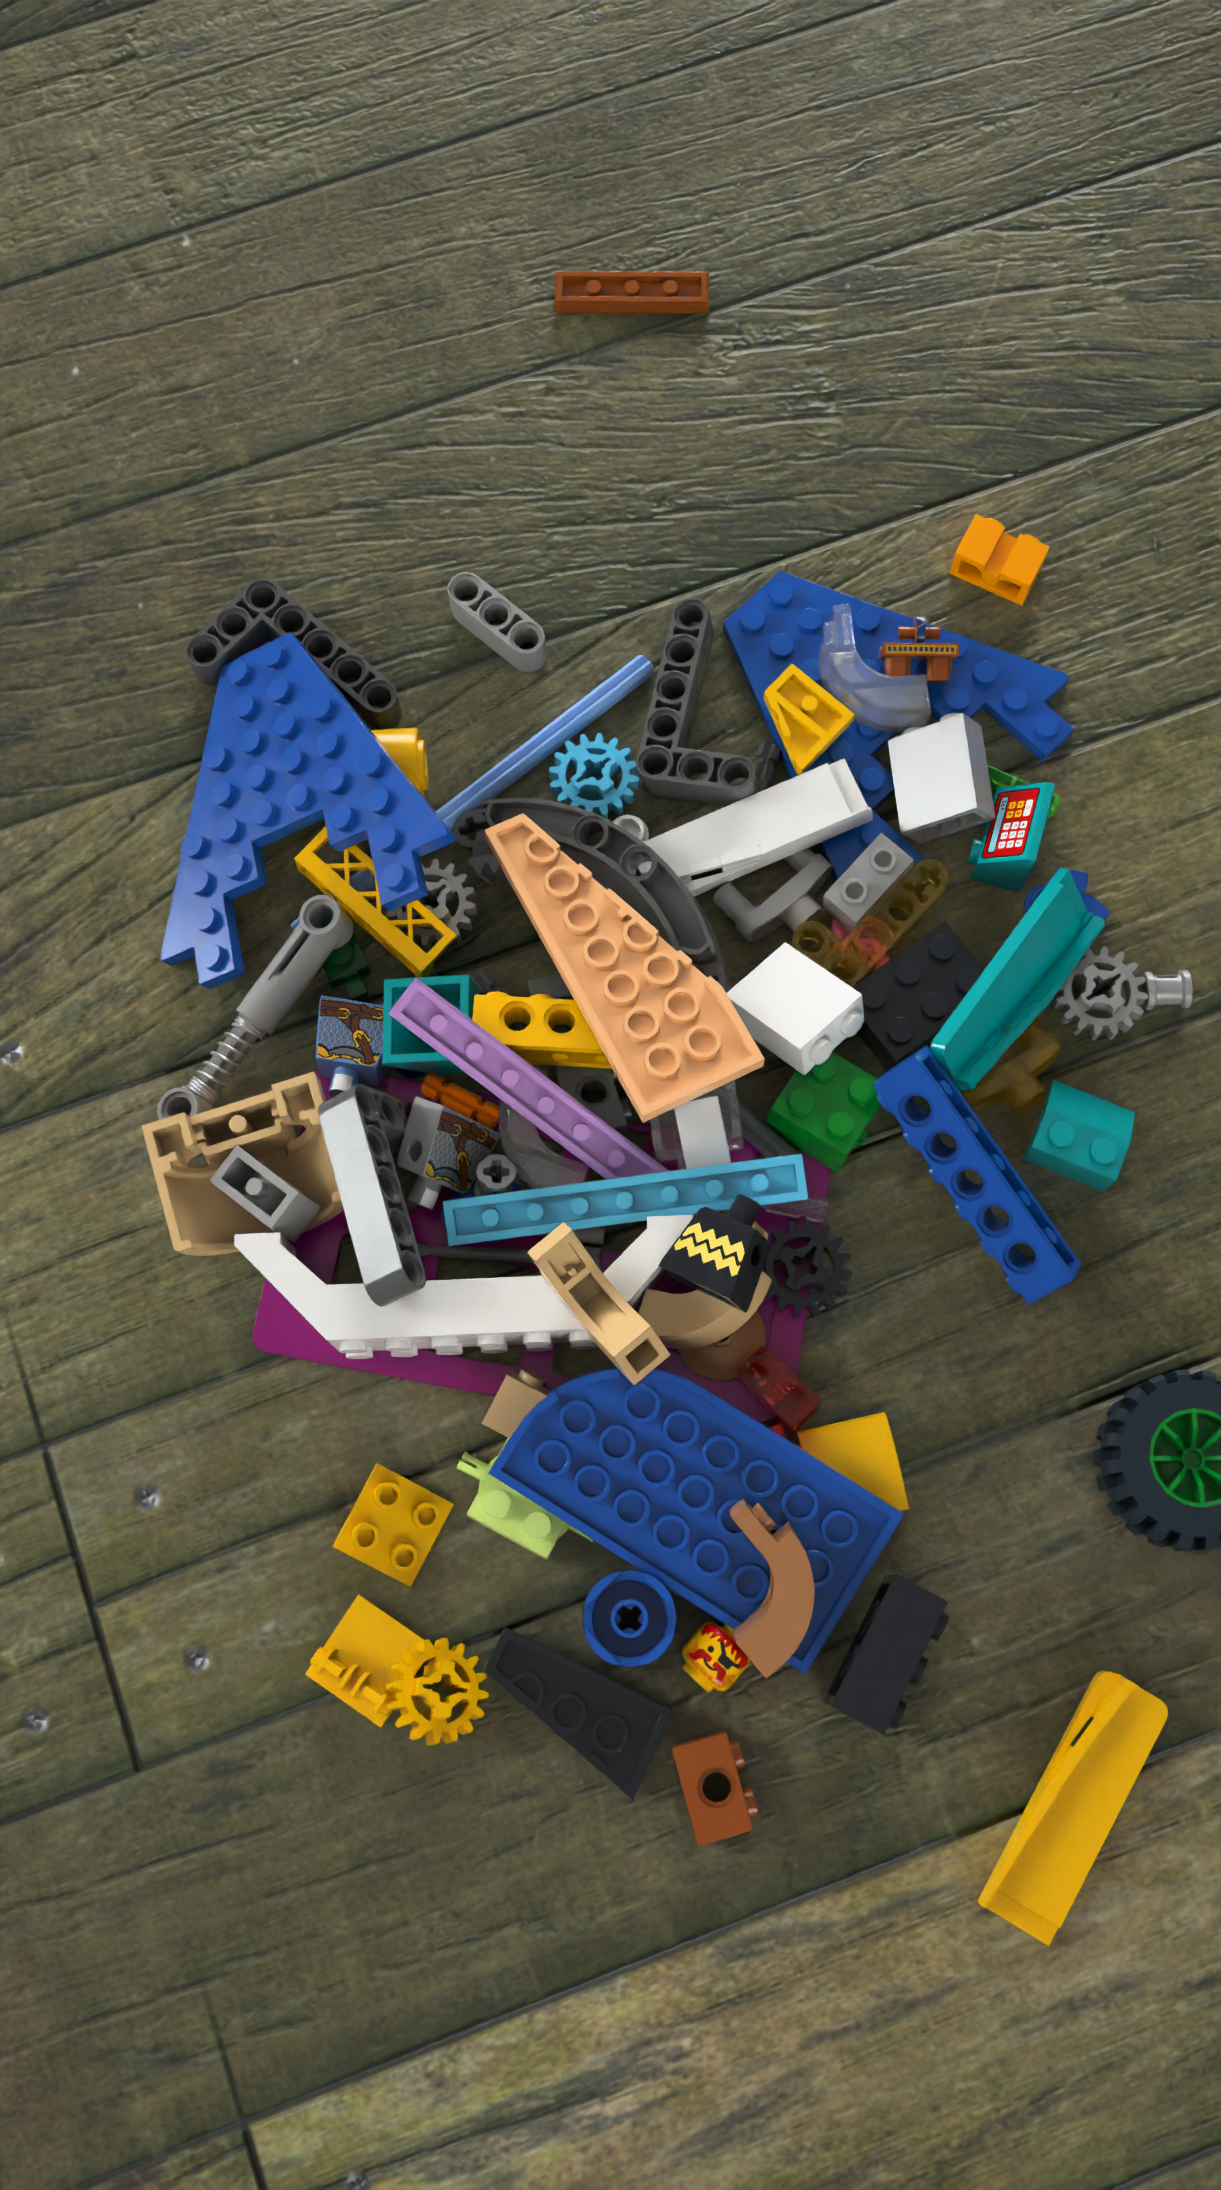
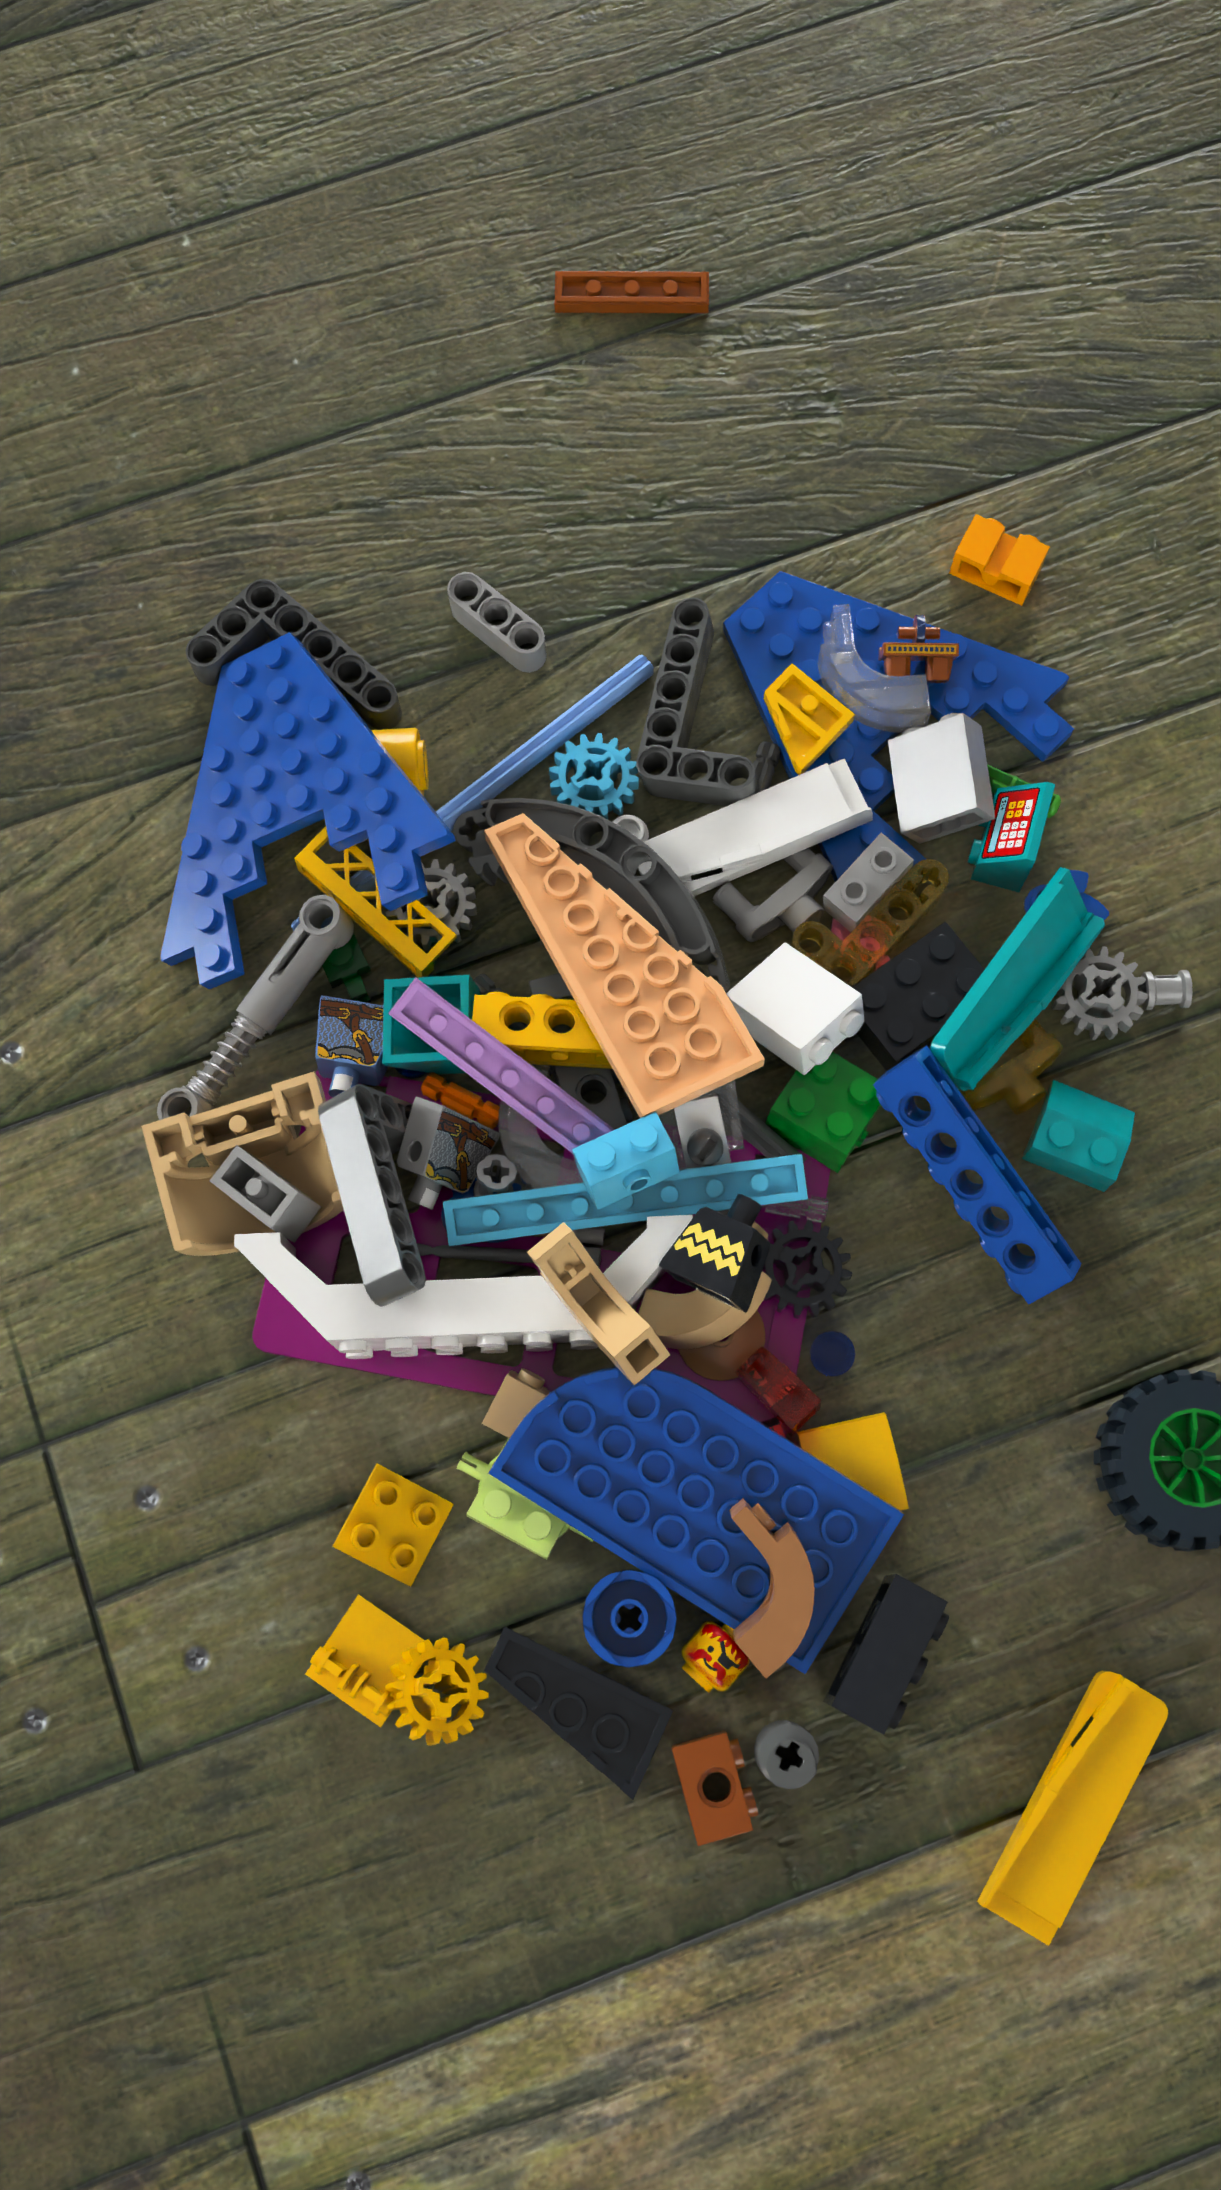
(626, 1160): none -> medium azure brick
(698, 1140): none -> dark grey hinge
(790, 1773): none -> dark grey piece
(832, 1353): none -> clear blue plate

